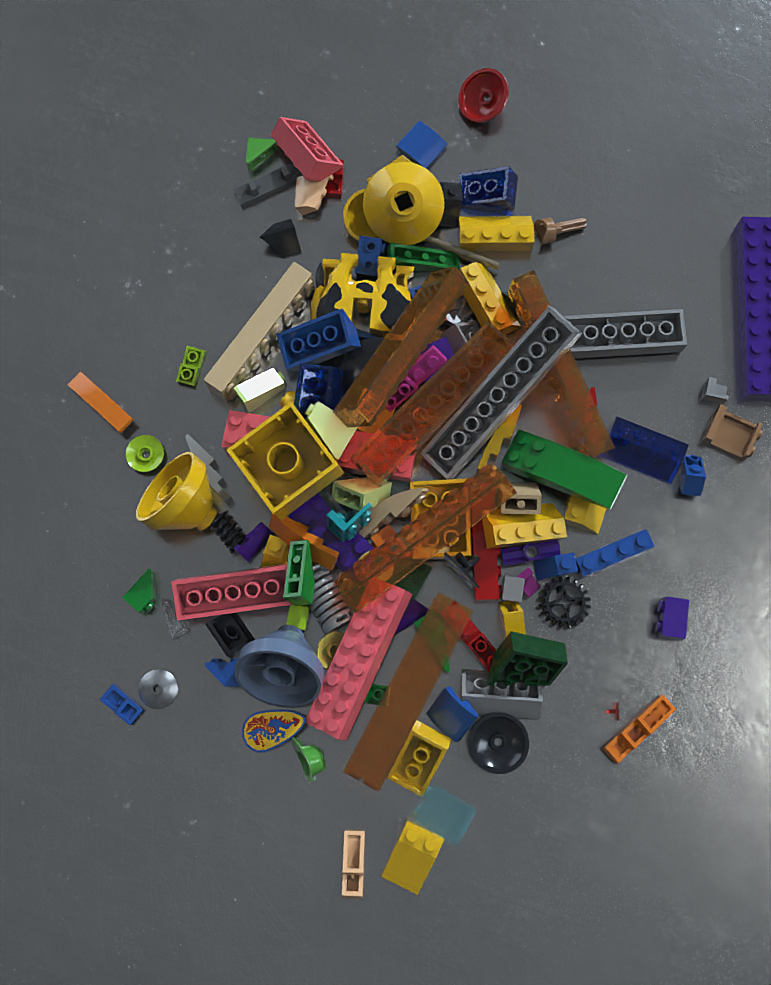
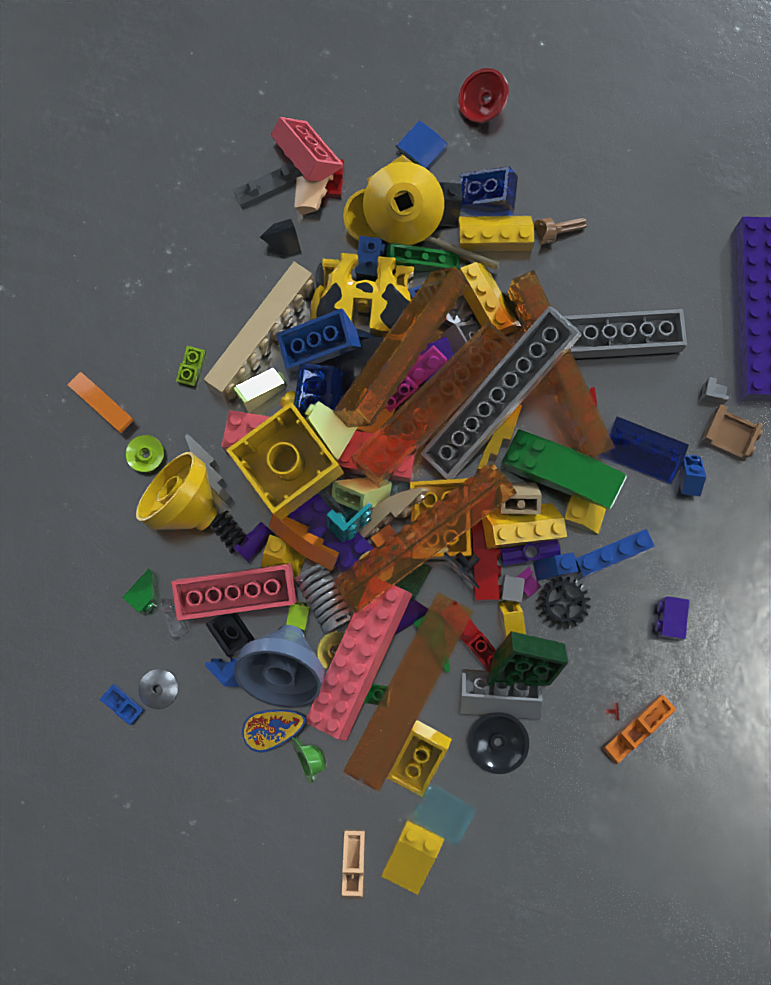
(258, 151): bright green slope -> none
(299, 574): green slope -> none
(452, 714): blue slope -> none

